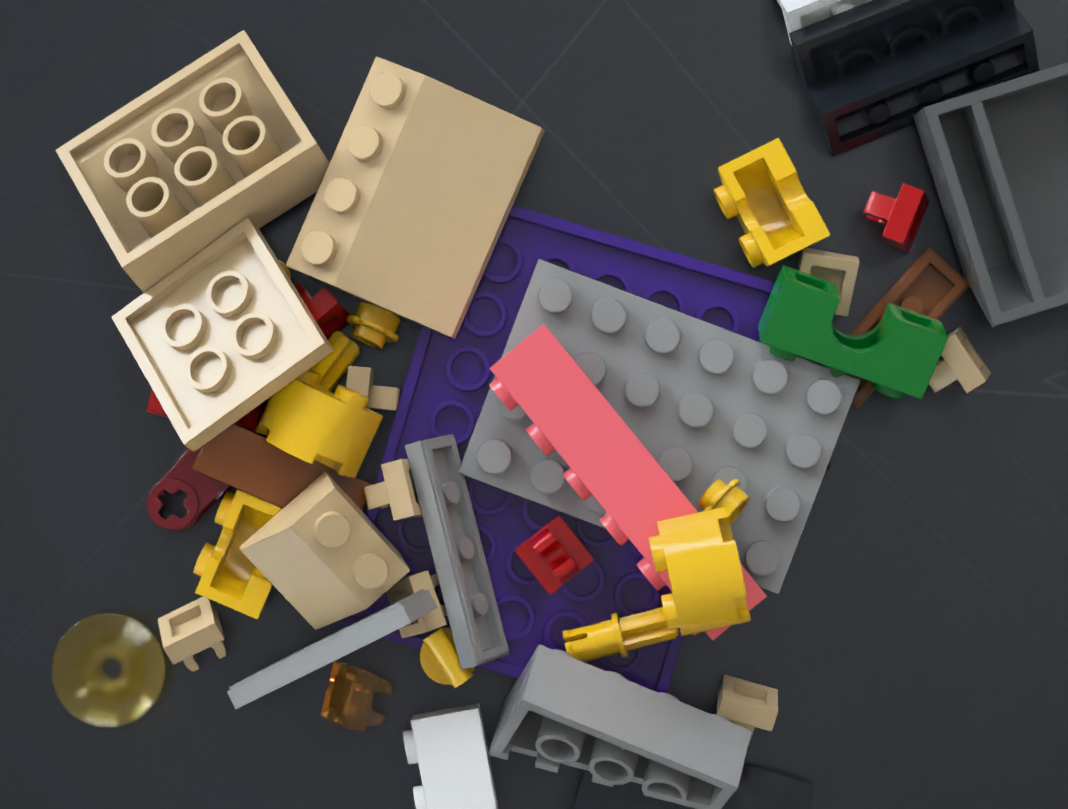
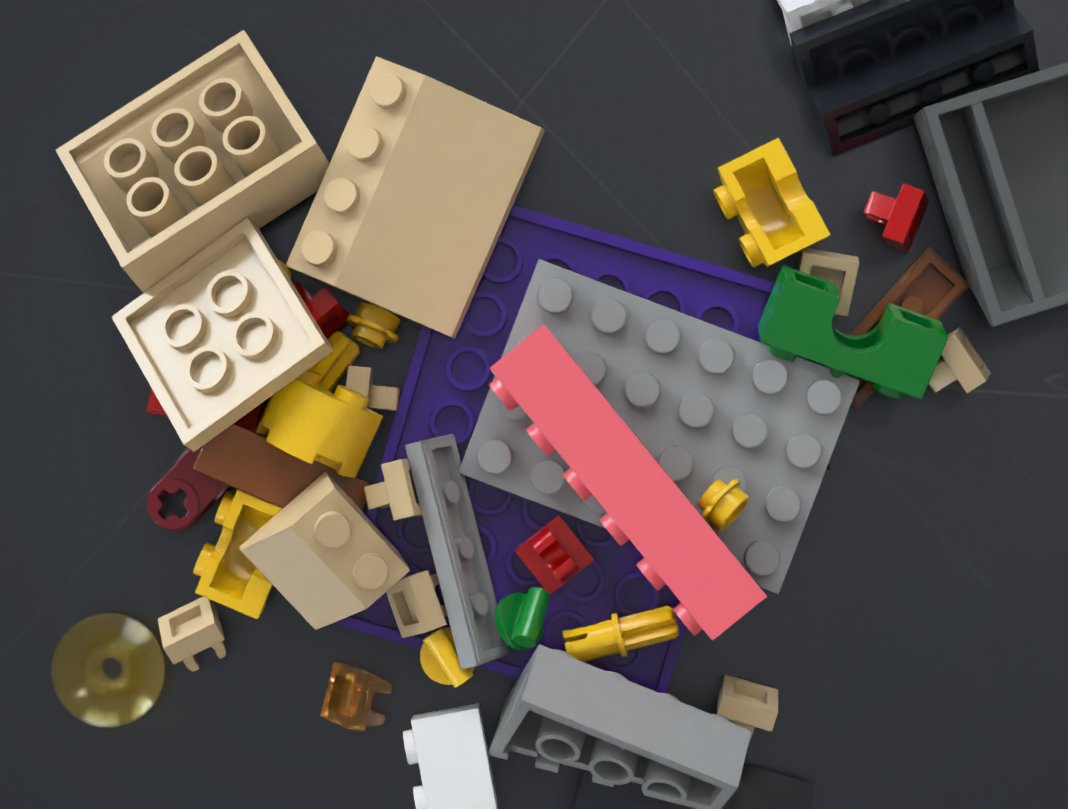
(332, 647): light grey tile -> none
(521, 618): none -> green plate
(701, 572): yellow cylinder -> none

